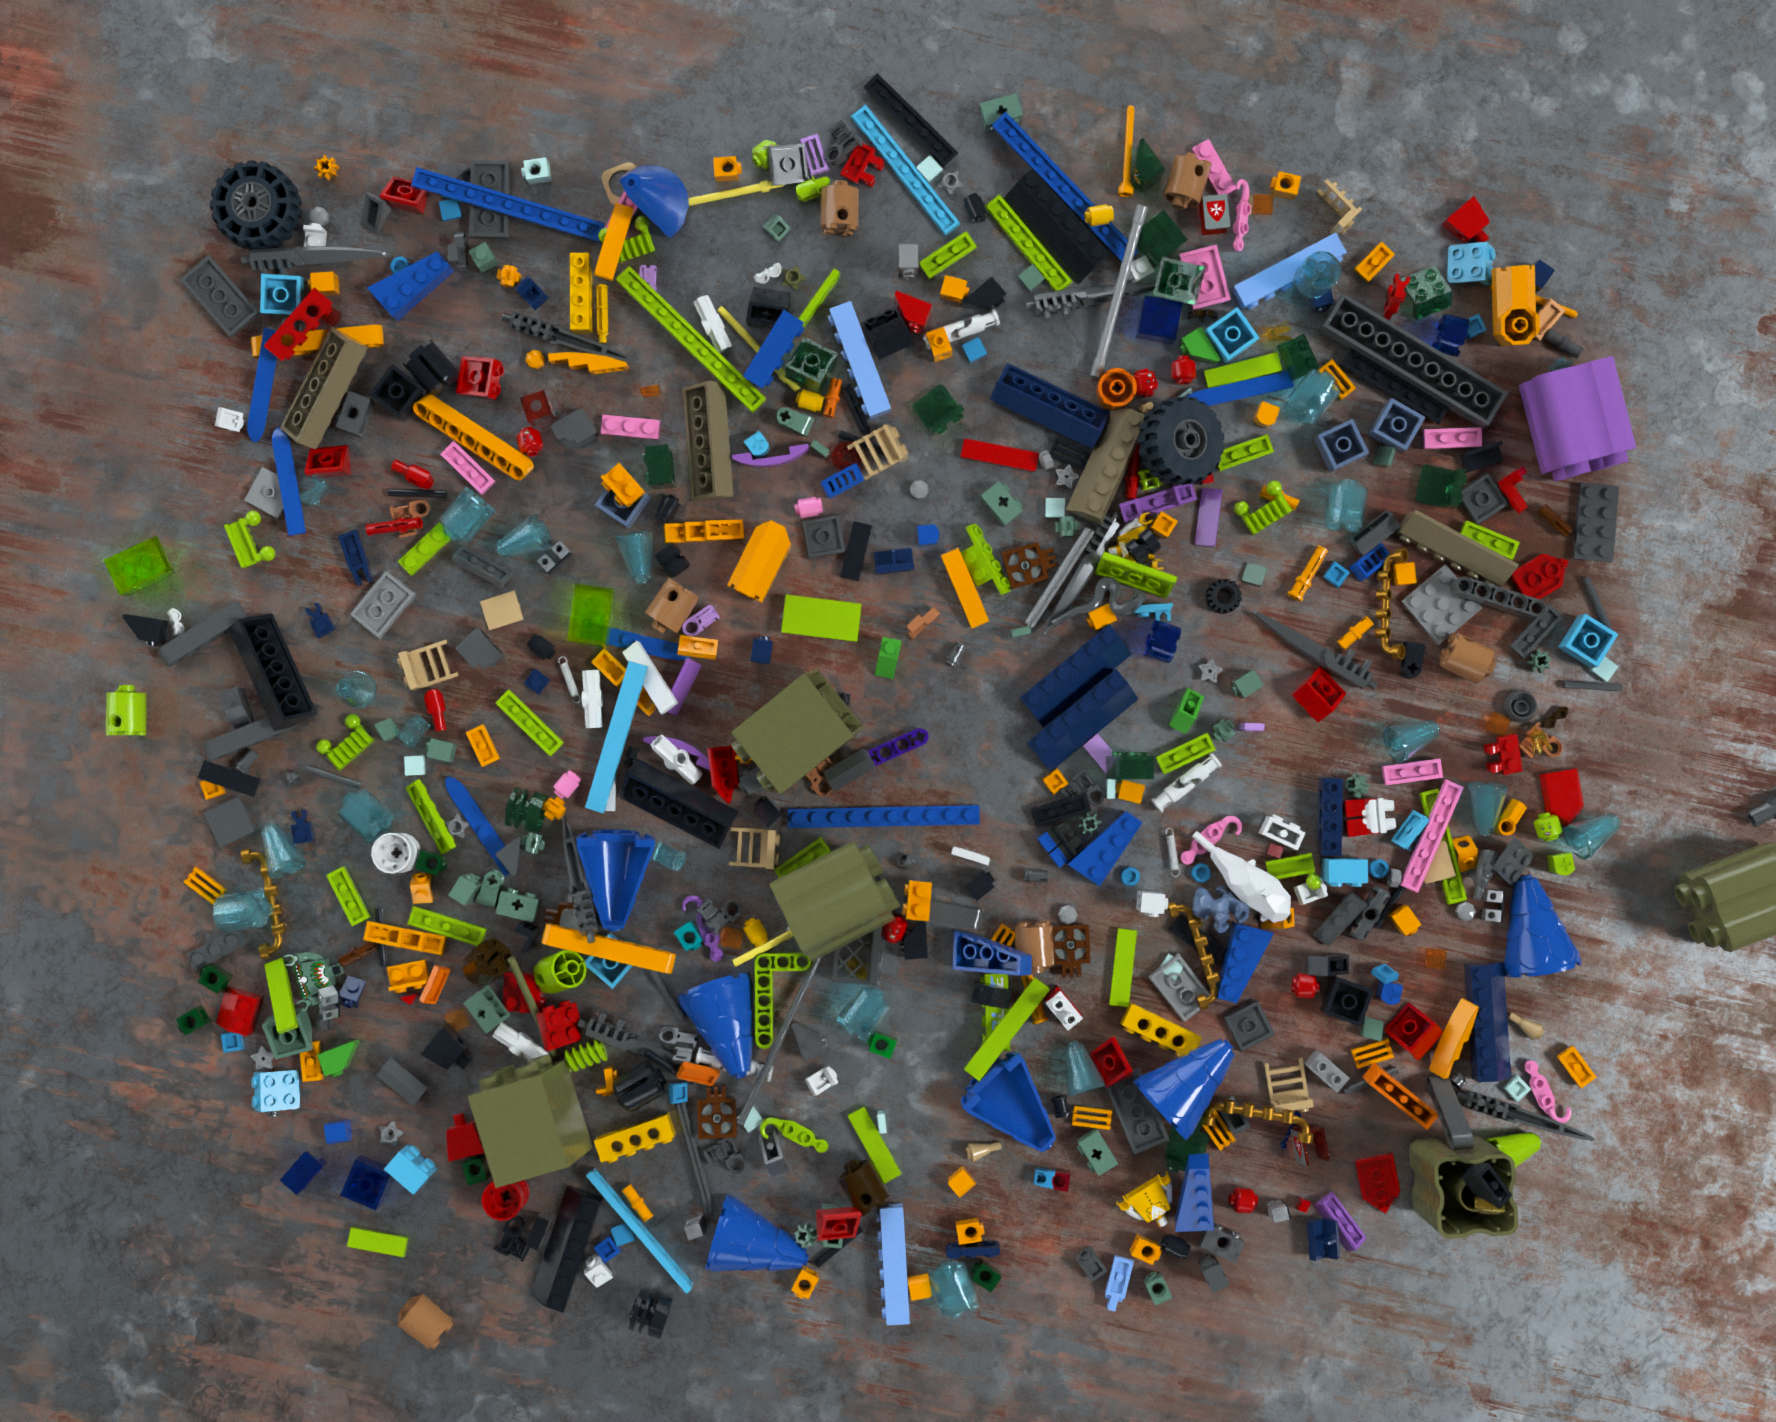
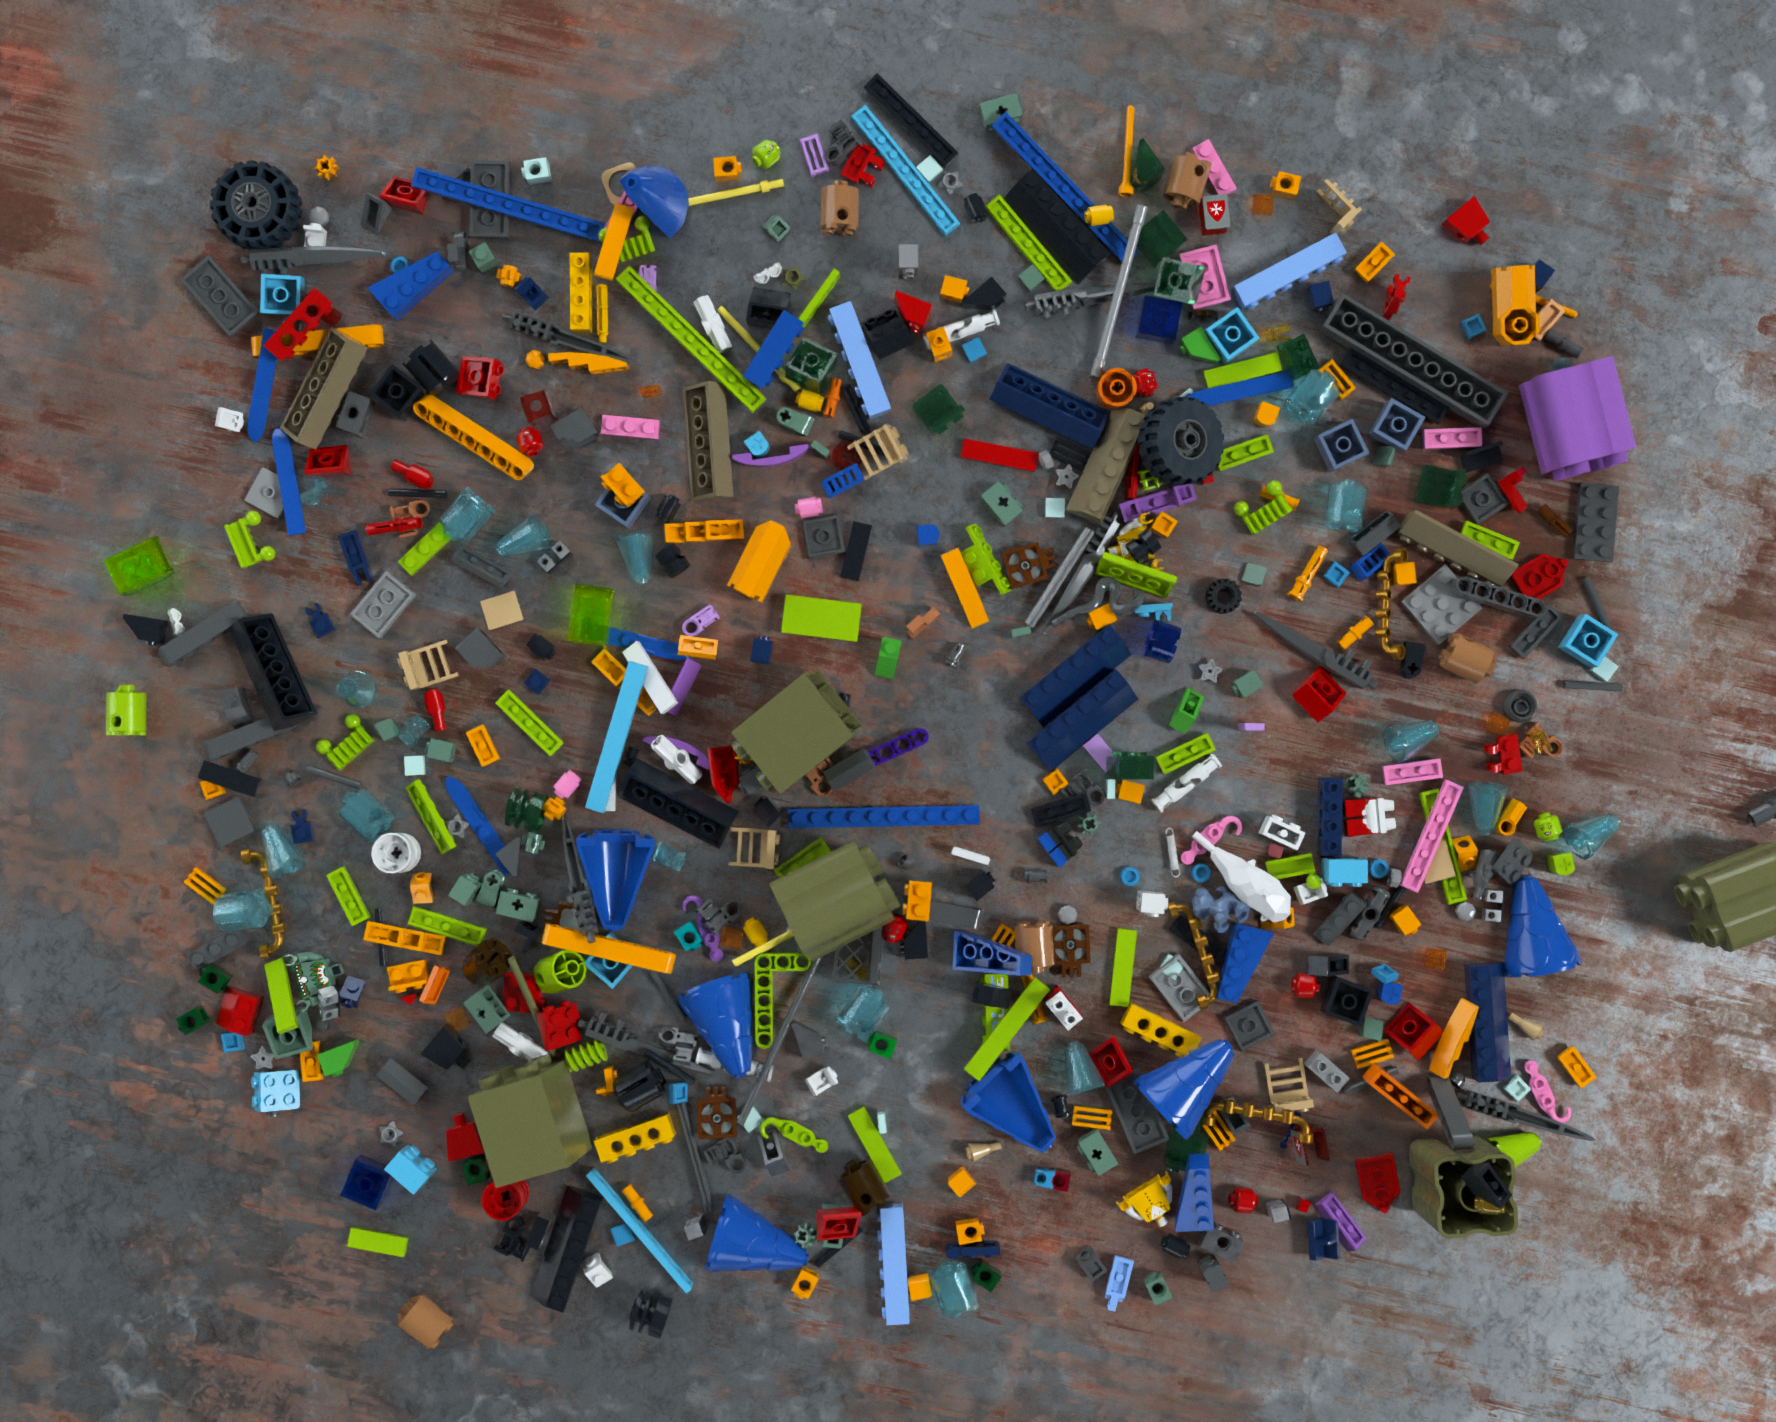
(302, 1172): clear blue panel -> none
(324, 282): light orange brick -> none
(338, 1131): blue piece -> none
(357, 953): reddish brown axle -> none
(423, 862): dark green brick -> none
(450, 210): dark azure tile -> none
(468, 468): bright pink plate -> none
(569, 679): white piece -> none
(592, 698): white piece -> none
(607, 1249): blue tile -> none
(659, 467): clear green brick -> none
(671, 606): medium nougat cylinder -> none
(697, 1073): orange tile -> none
(787, 164): tile -> none
(811, 188): lime arm -> none
(894, 561): dark blue panel -> none
(919, 489): light grey tile -> none
(947, 255): lime plate -> none
(1066, 526): sand green gear -> none
(1104, 850): blue wedge -> none
(1139, 1243): light orange brick -> none
(1140, 269): white bracket -> none
(1183, 370): red head -> none
(1208, 517): medium lavender slope -> none
(1223, 730): sand green gear -> none
(1243, 209): bright pink piece -> none
(1317, 274): clear light blue cylinder -> none
(1410, 829): medium azure plate -> none
(1428, 292): clear green bracket -> none
(1451, 334): clear blue brick -> none
(1470, 263): medium azure bracket -> none
(1544, 660): sand green gear -> none
(1550, 721): dark brown piece -> none
(1562, 794): red tile -> none

